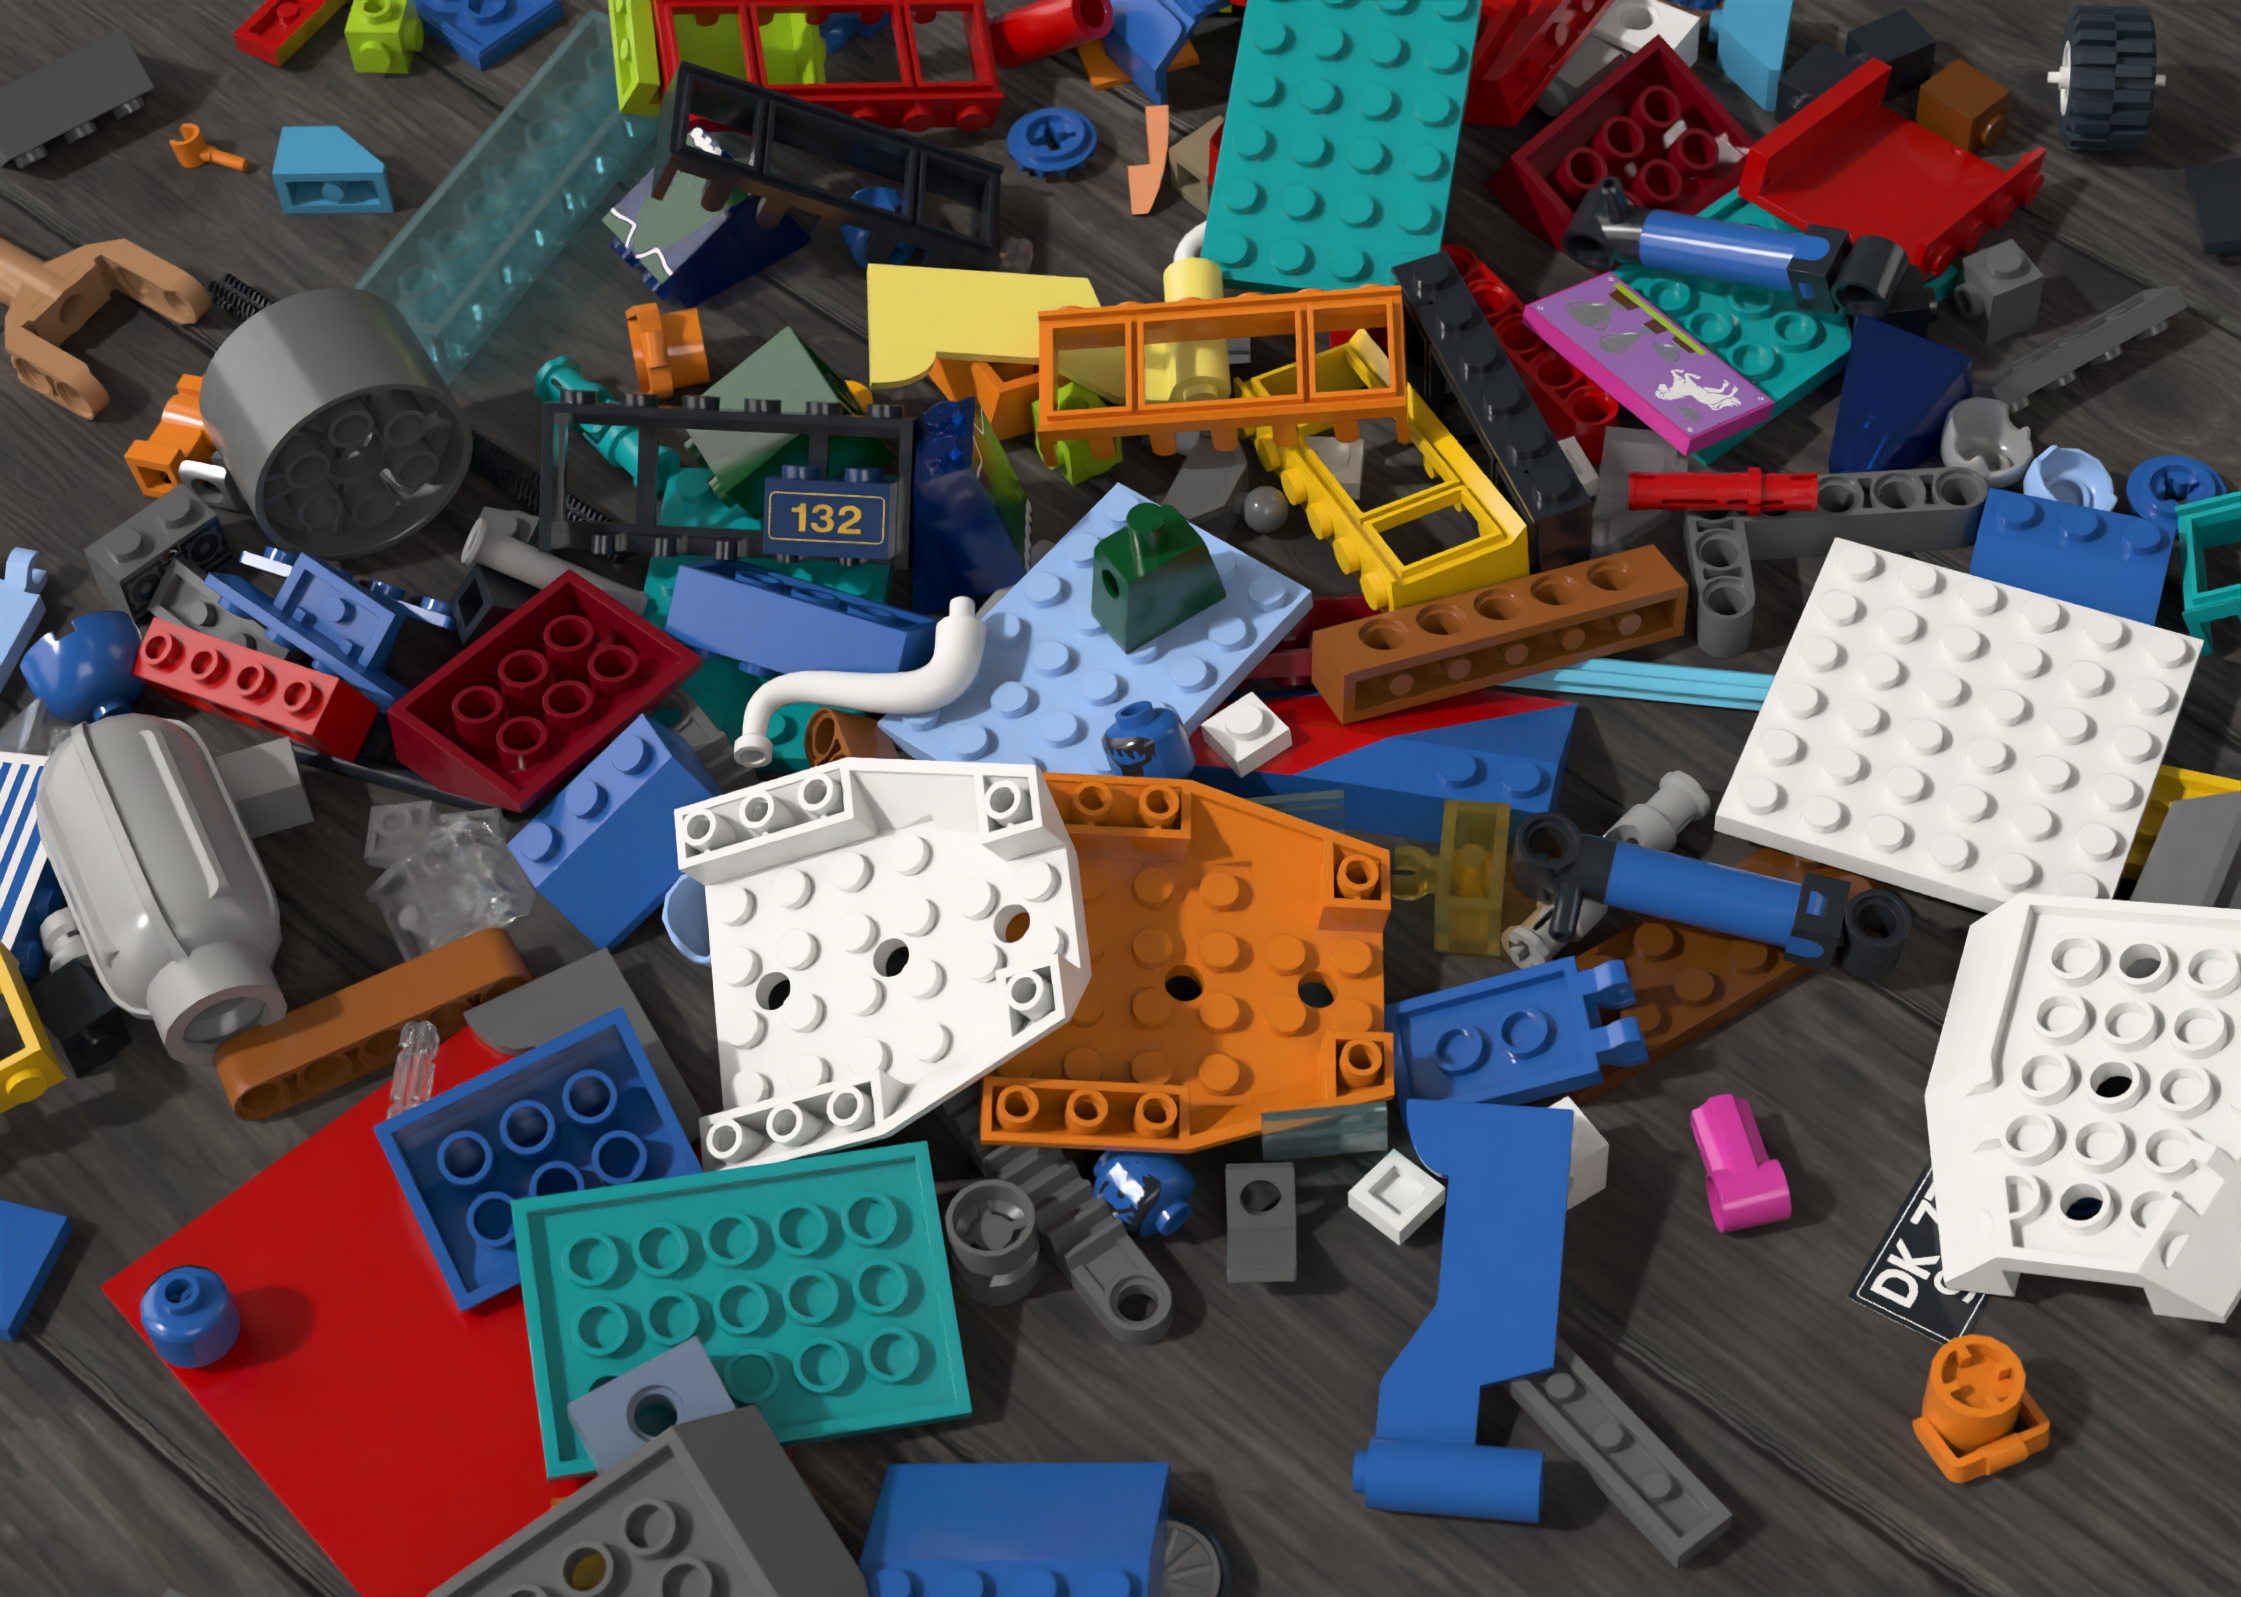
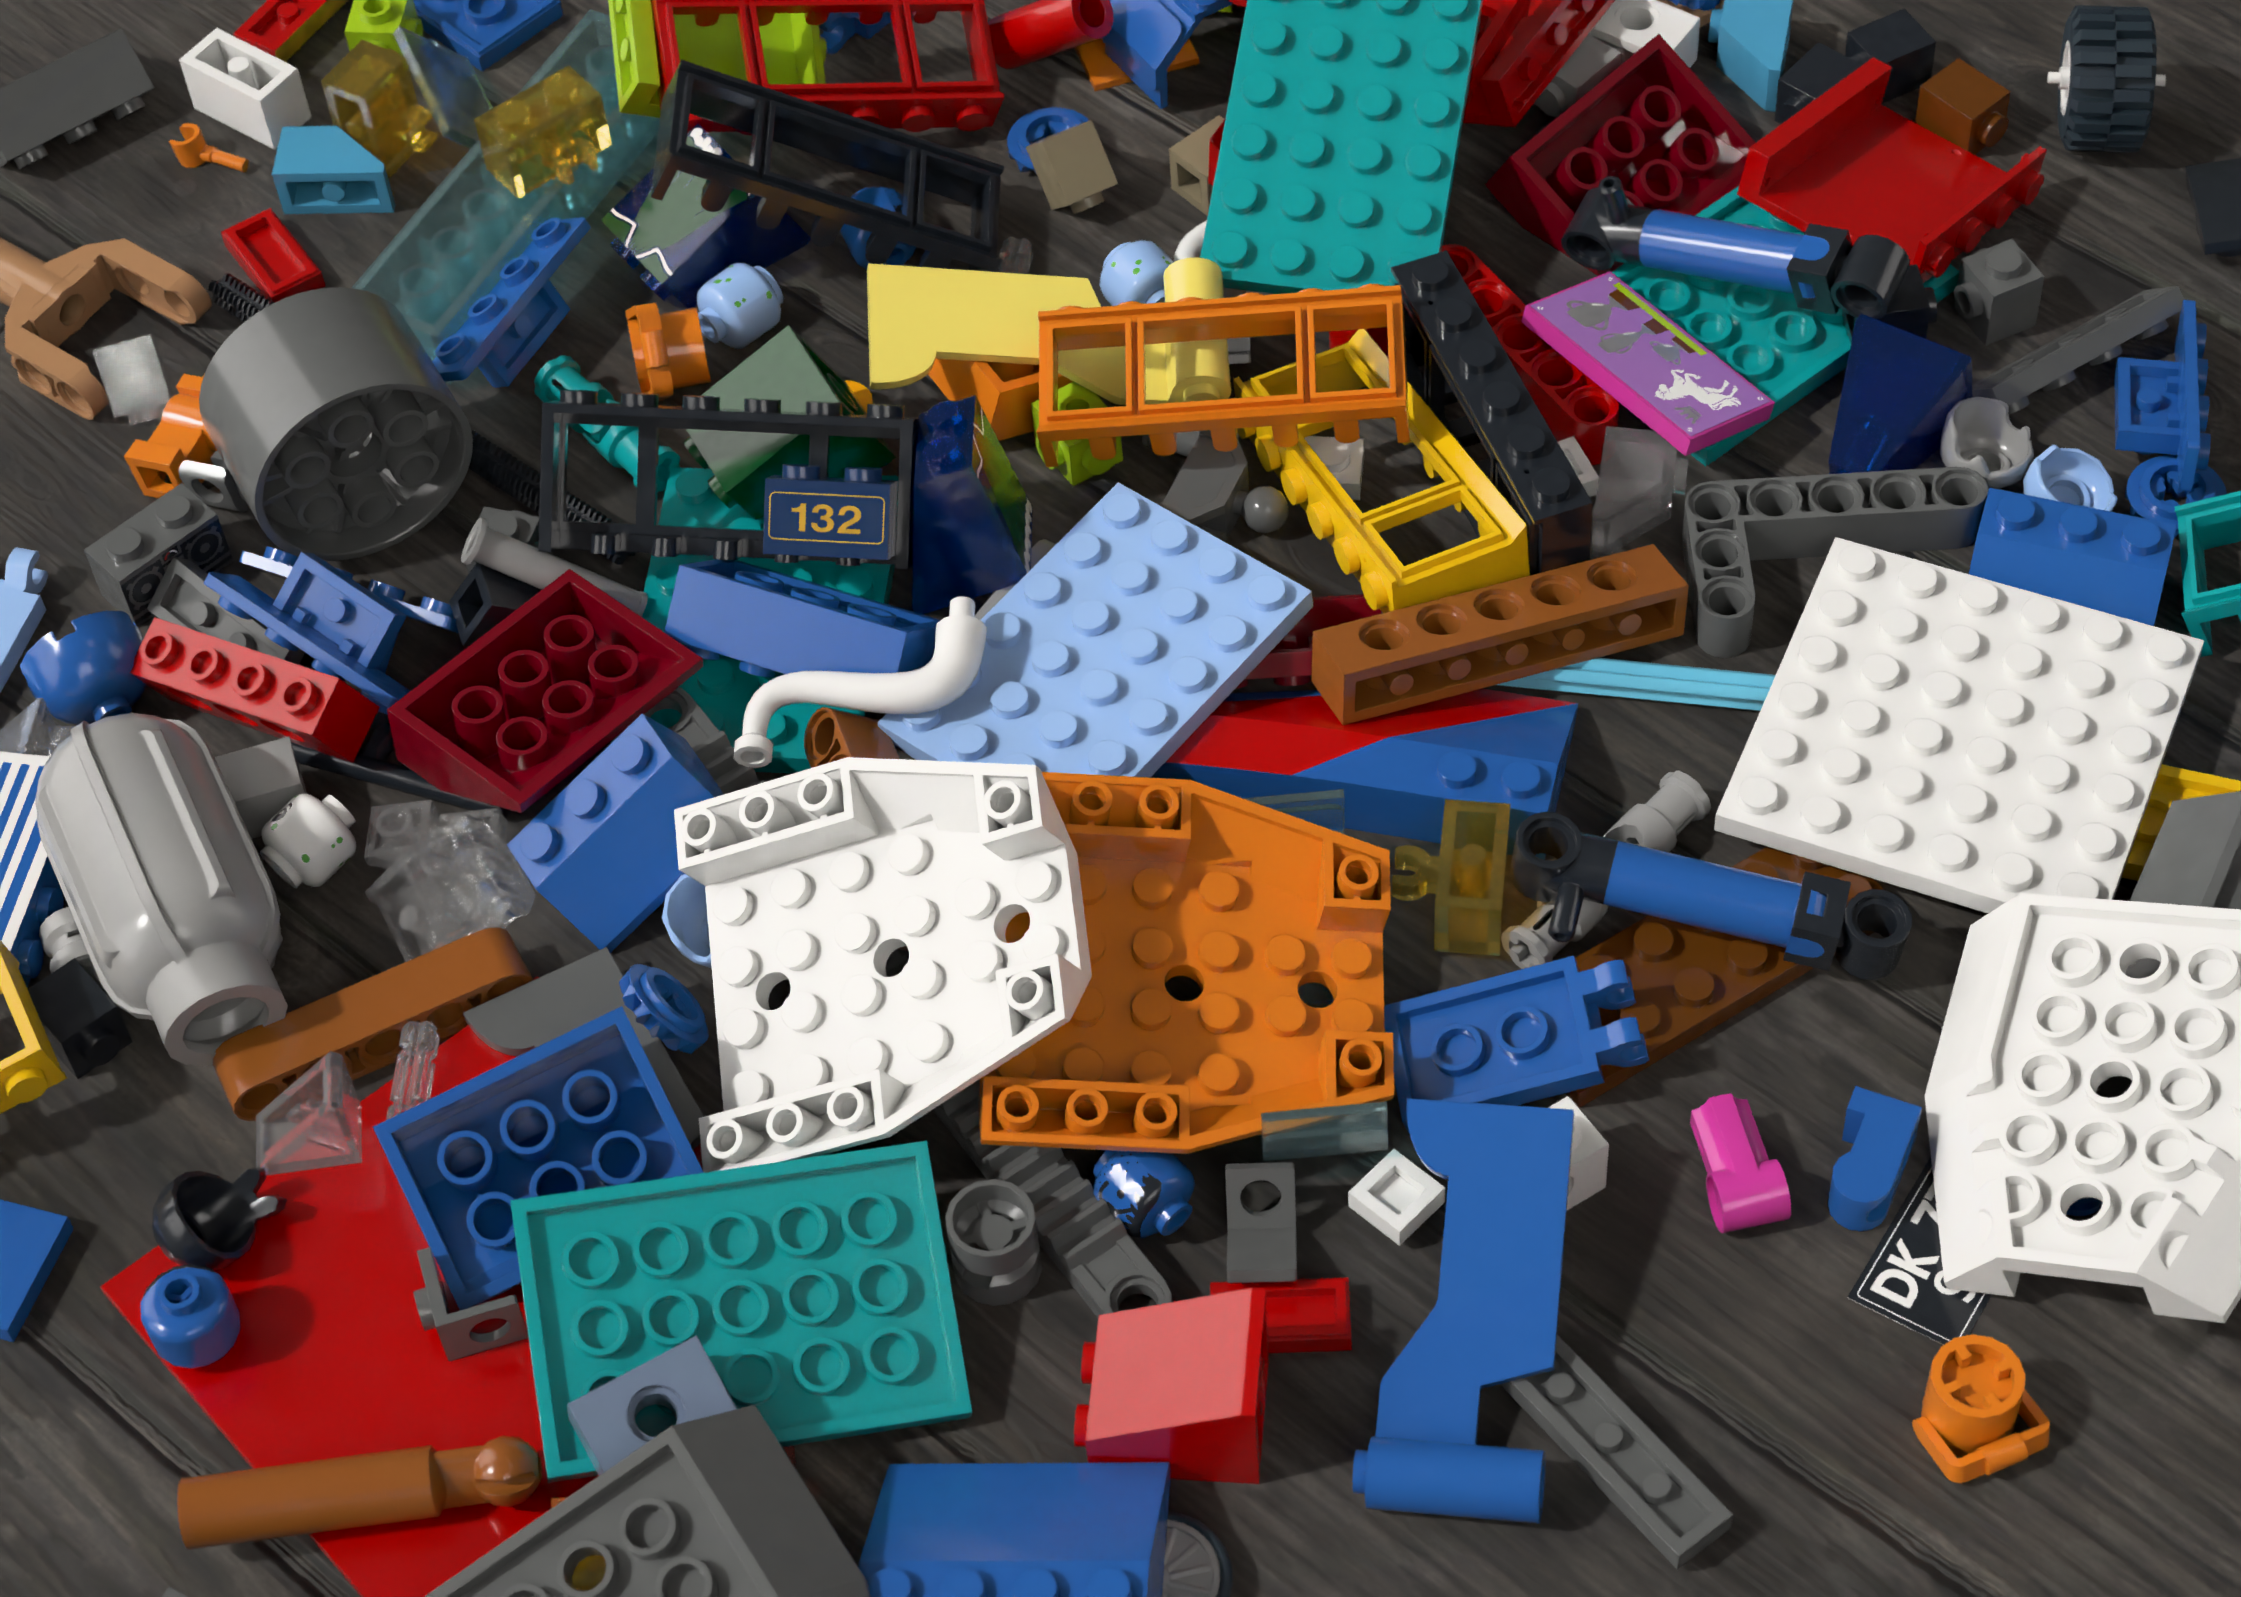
(134, 378): none -> clear slope
(211, 1219): none -> black piece
(244, 87): none -> white brick
(272, 257): none -> red tile
(308, 840): none -> white head
(312, 1122): none -> clear slope
(353, 1491): none -> dark orange piece
(377, 104): none -> clear yellow brick
(446, 85): none -> clear light blue piece
(456, 1326): none -> dark grey bracket
(517, 313): none -> blue bracket
(544, 132): none -> clear yellow brick
(664, 1007): none -> blue gear
(739, 305): none -> light blue head
(1072, 167): none -> dark tan brick
(1134, 273): none -> light blue head
(1146, 179): orange slope -> none
(1148, 743): blue head -> none
(1151, 576): dark green torso -> none
(1180, 1387): none -> slope
(1246, 734): white plate -> none
(1303, 1313): none -> red tile
(1723, 491): red pin -> none
(1869, 1174): none -> blue leg
(2163, 401): none -> blue bracket

